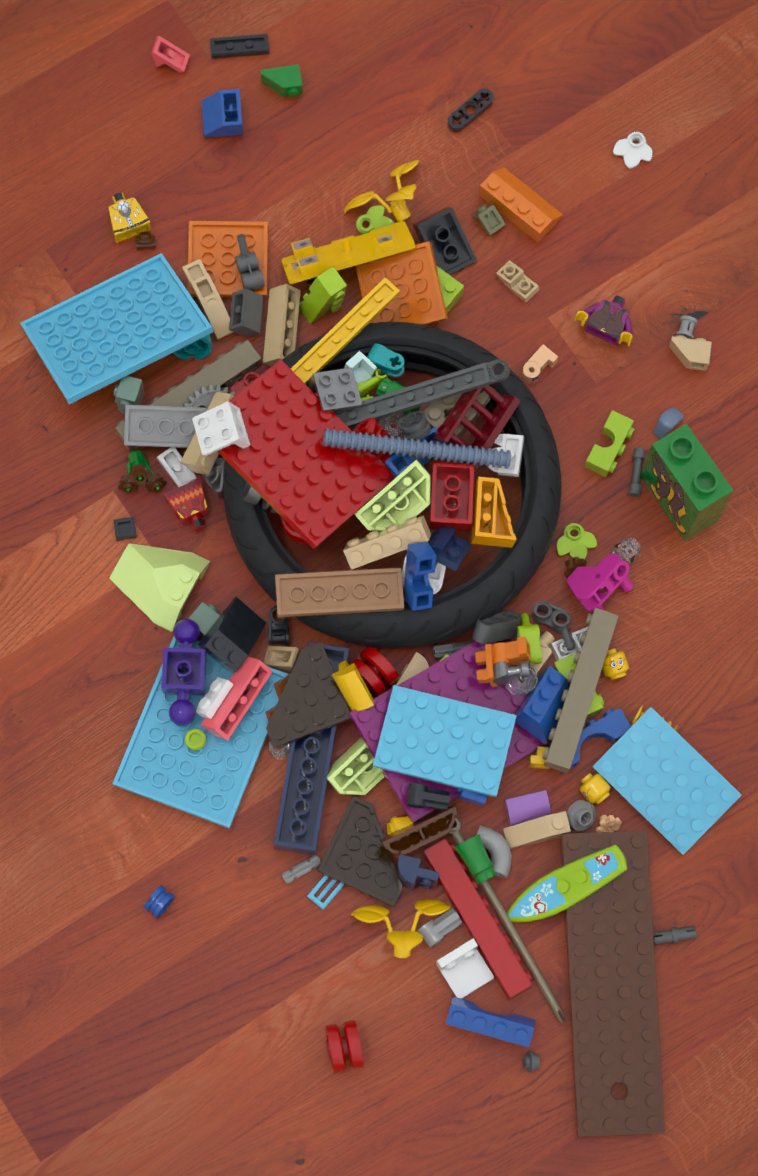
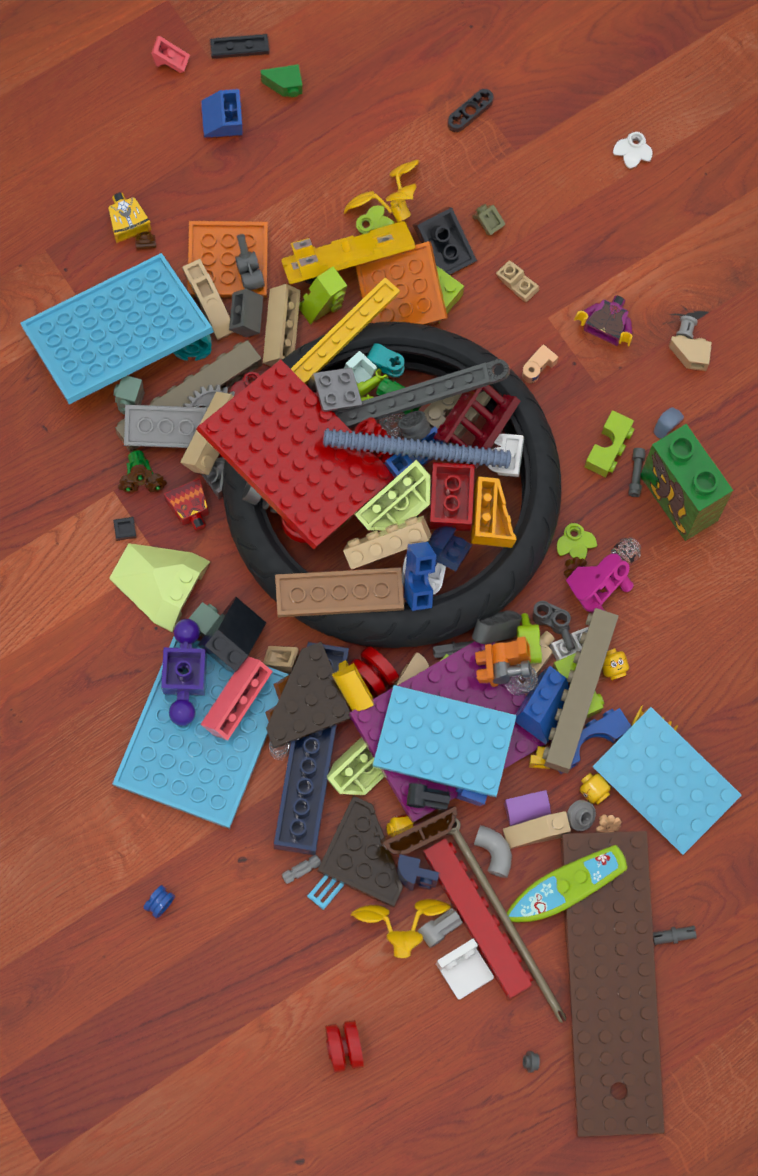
(170, 462): white slope -> none
(195, 739): lime tile -> none
(214, 698): white plate -> none
(220, 428): white bracket -> none
(278, 630): black piece -> none
(476, 858): green plant -> none
(509, 1028): blue arch -> none
(519, 204): orange slope -> none

